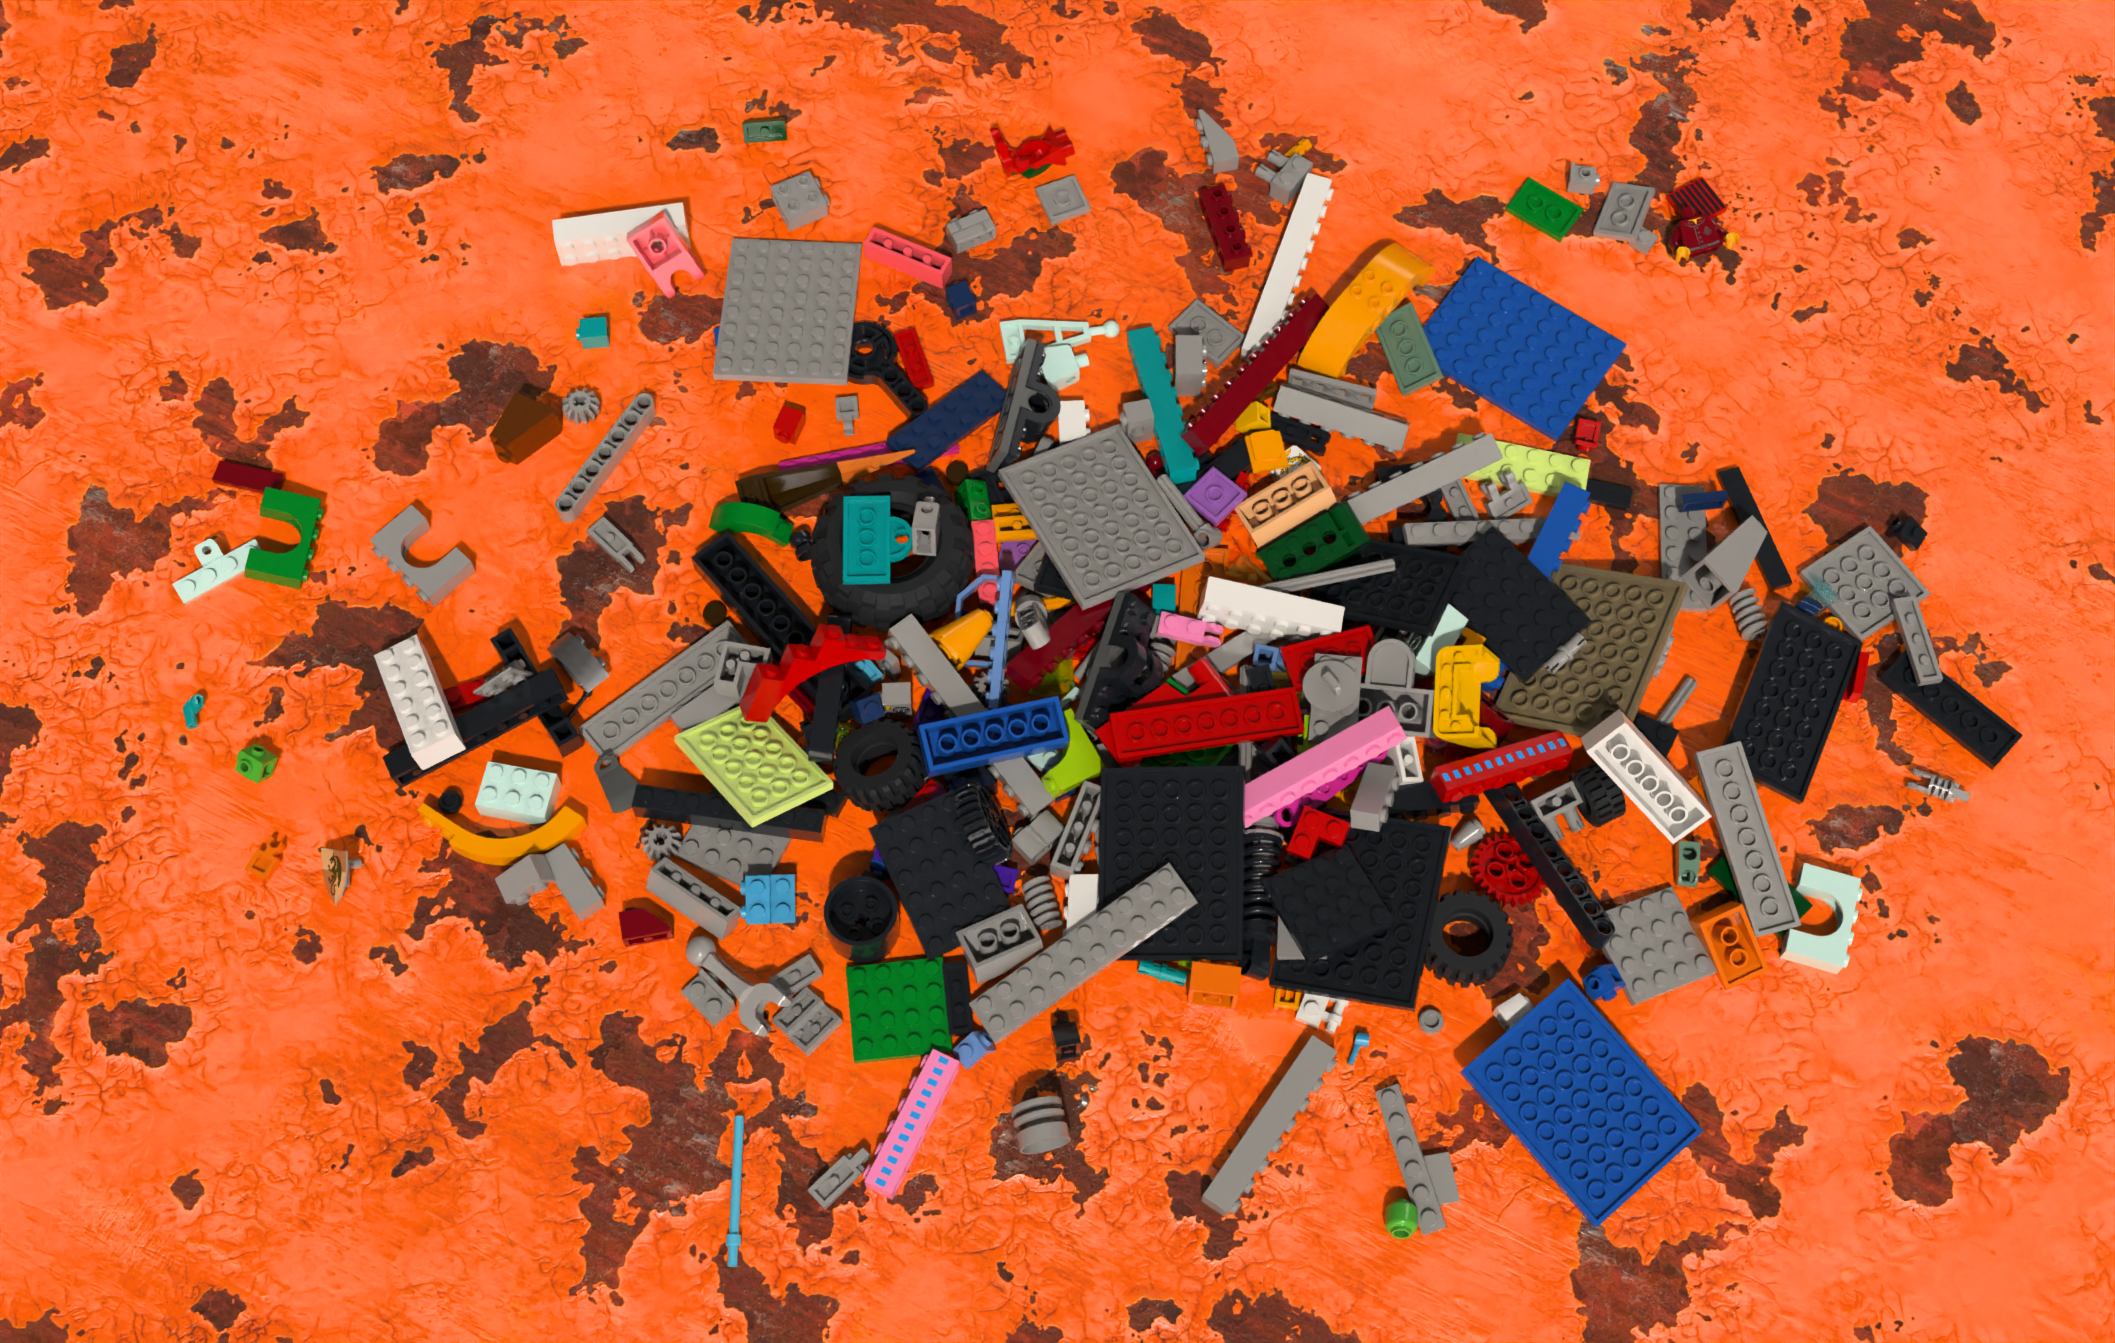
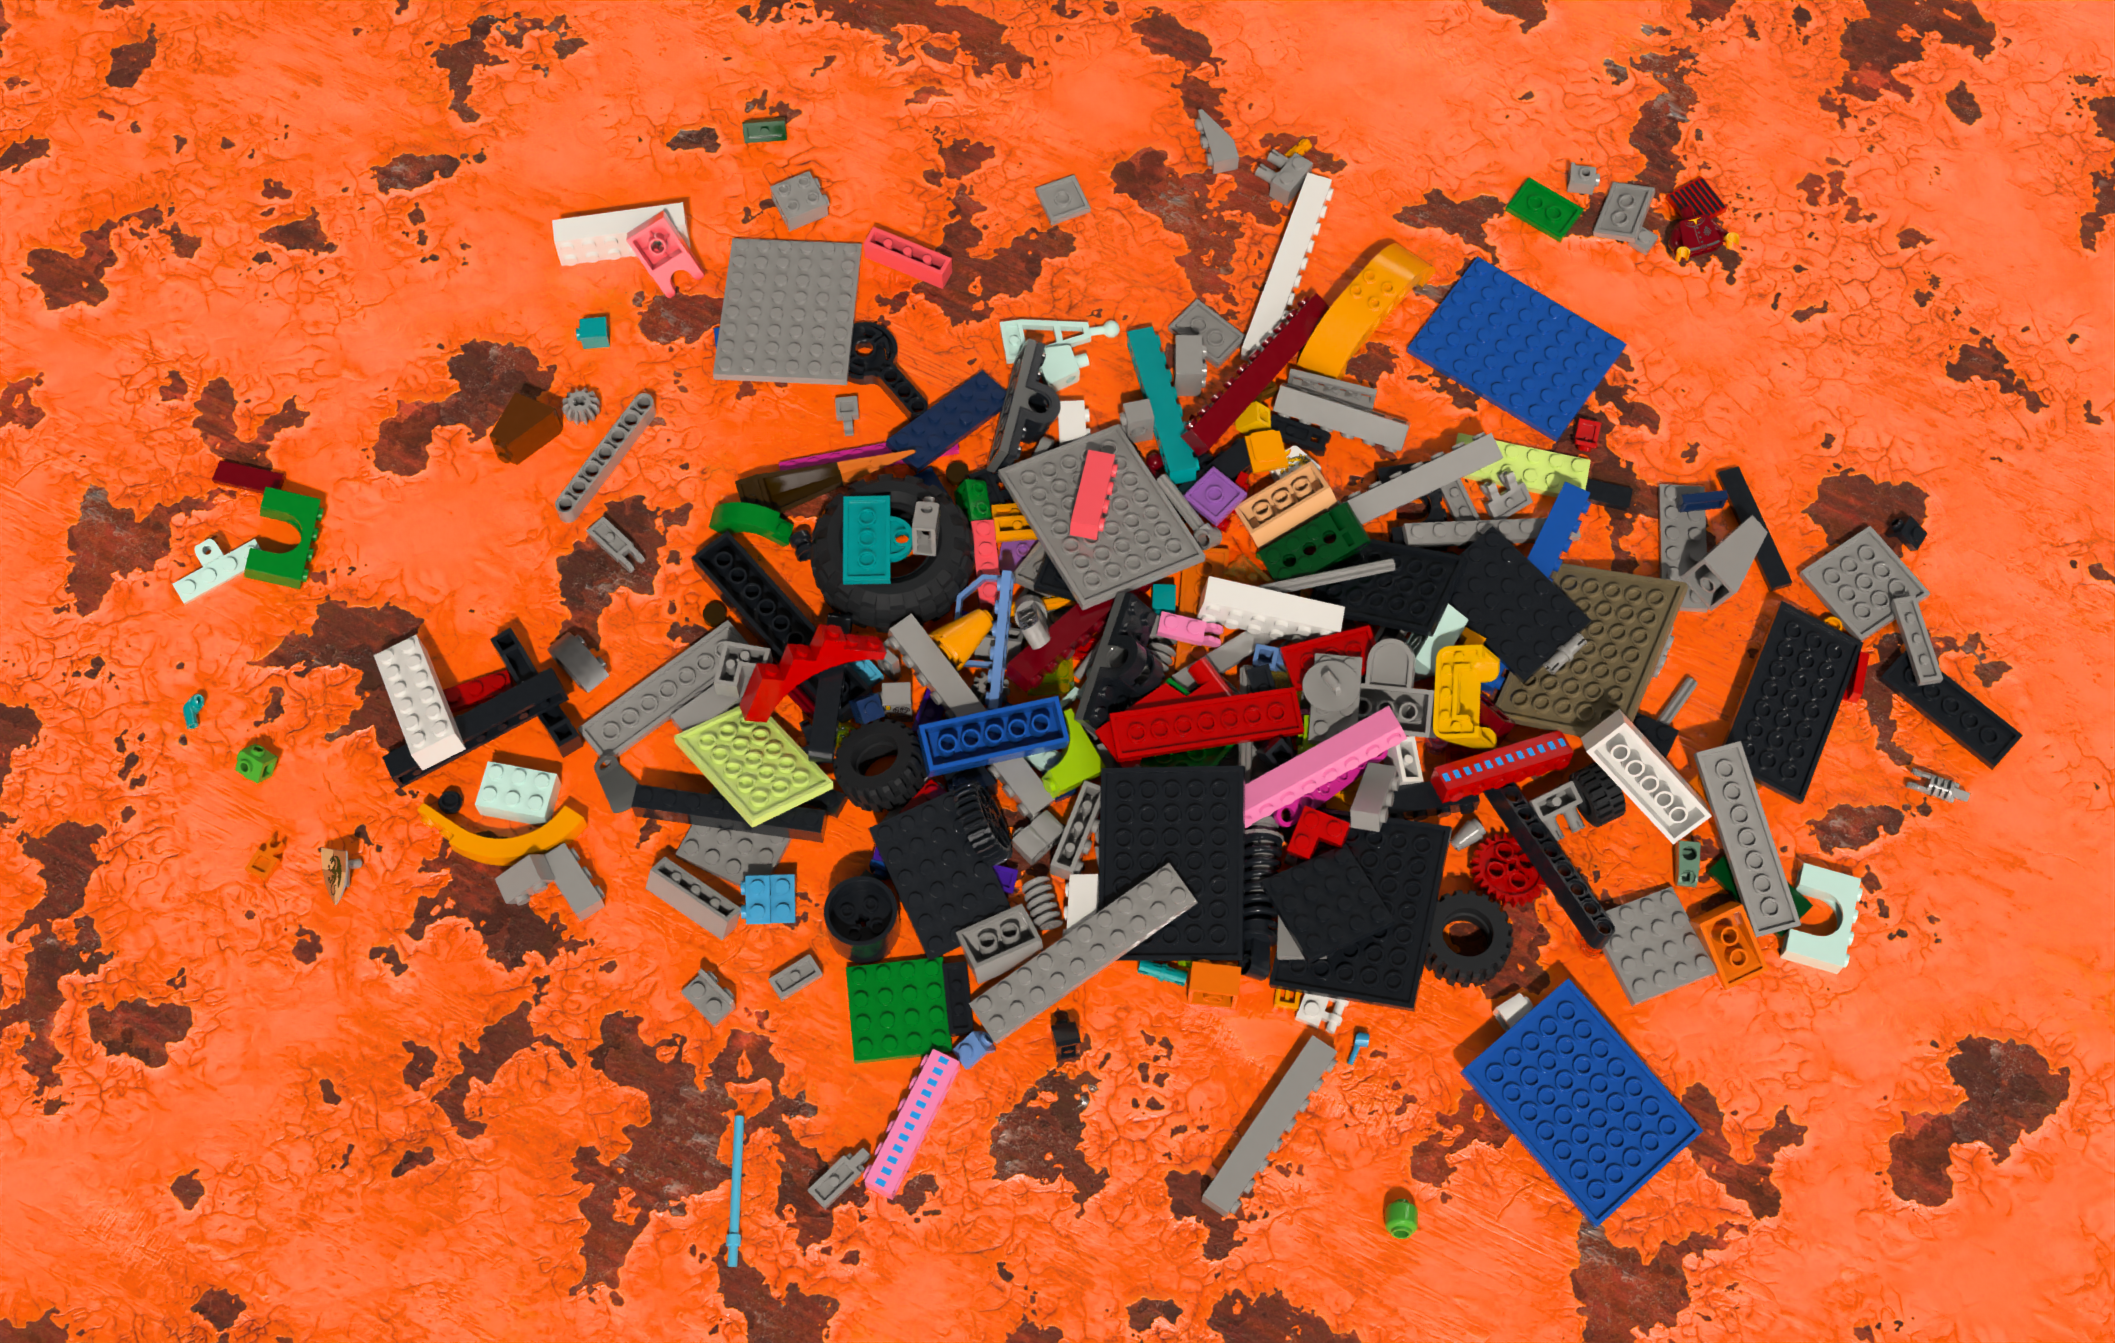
(431, 582): light grey arch -> none
(504, 680): light grey hinge -> none
(579, 703): black hinge -> none
(642, 927): dark red slope -> none
(671, 840): light grey gear -> none
(751, 997): light grey piece -> none
(789, 425): red brick -> none
(807, 1021): light grey slope -> none
(913, 359): red plate -> none
(960, 300): dark blue brick -> none
(970, 230): light grey brick -> none
(1040, 1125): light grey wheel -> none
(1043, 152): red hips -> none
(1092, 495): none -> coral brick
(1224, 228): dark red brick -> none
(1408, 350): sand green tile -> none
(1411, 1159): light grey plate -> none
(1430, 1022): light grey tile -> none
(1443, 1178): light grey tile -> none
(1603, 982): blue brick -> none
(1747, 615): light grey piece -> none
(1818, 599): clear light blue leg -> none

